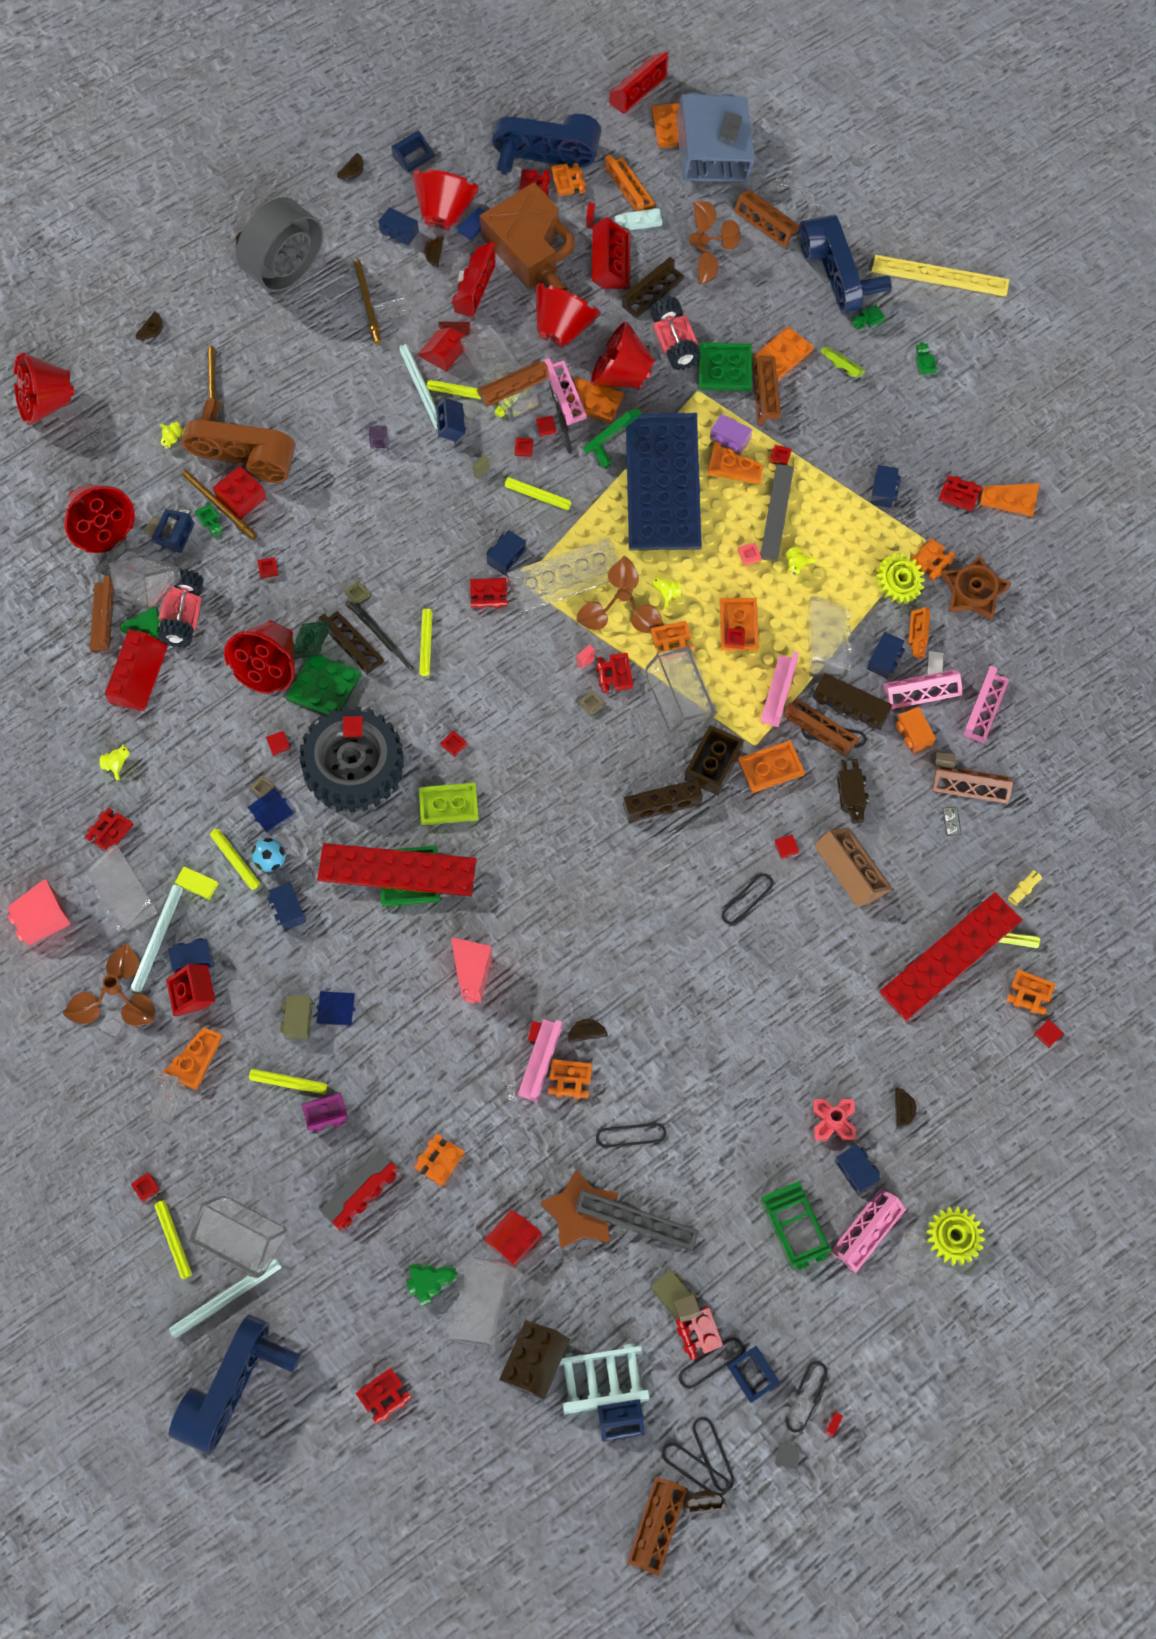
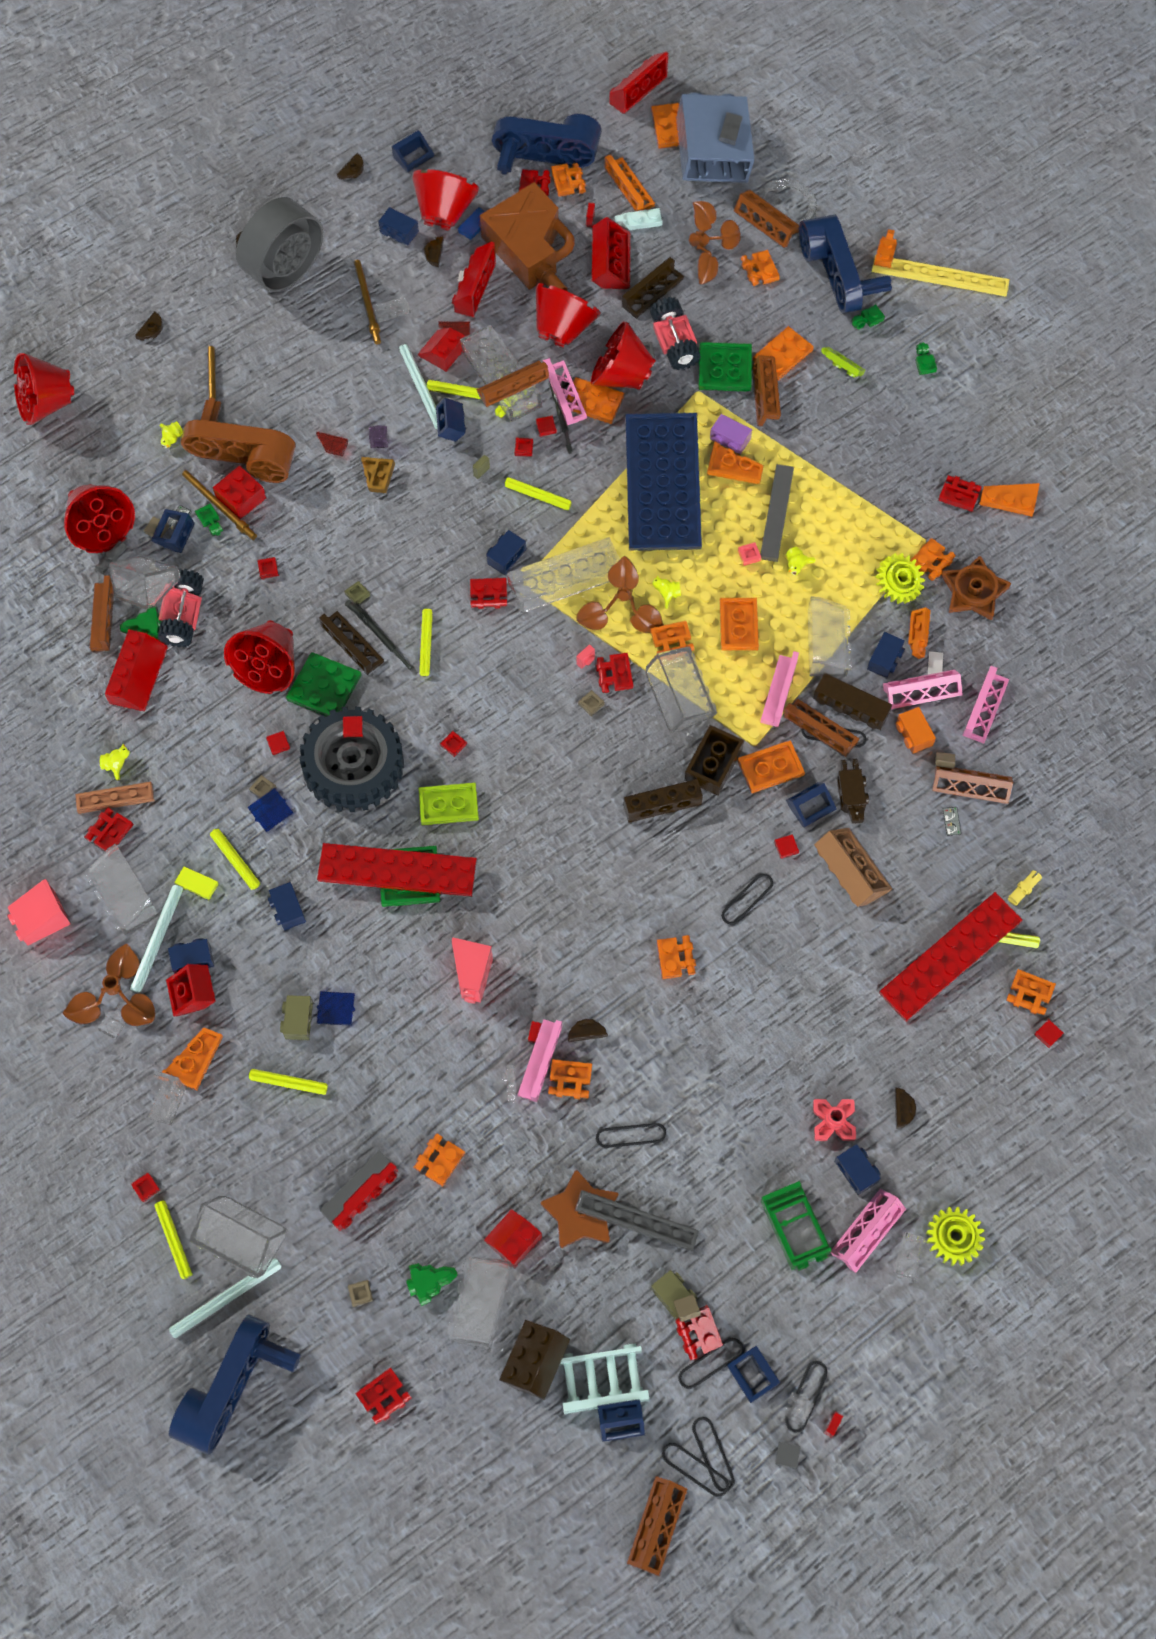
(114, 797): none -> nougat tile
(268, 854): medium azure piece -> none
(310, 639): clear green plate -> none
(325, 1112): magenta bracket -> none
(332, 444): none -> clear red tile
(360, 1293): none -> dark tan tile
(378, 473): none -> pearl gold wing
(597, 443): green piece -> none
(669, 957): none -> orange plate
(705, 1502): dark brown plate -> none
(735, 638): red tile -> none
(764, 265): none -> orange plate
(780, 455): red tile -> none
(807, 794): none -> dark blue tile
(884, 486): dark blue brick -> none
(886, 250): none -> orange hinge

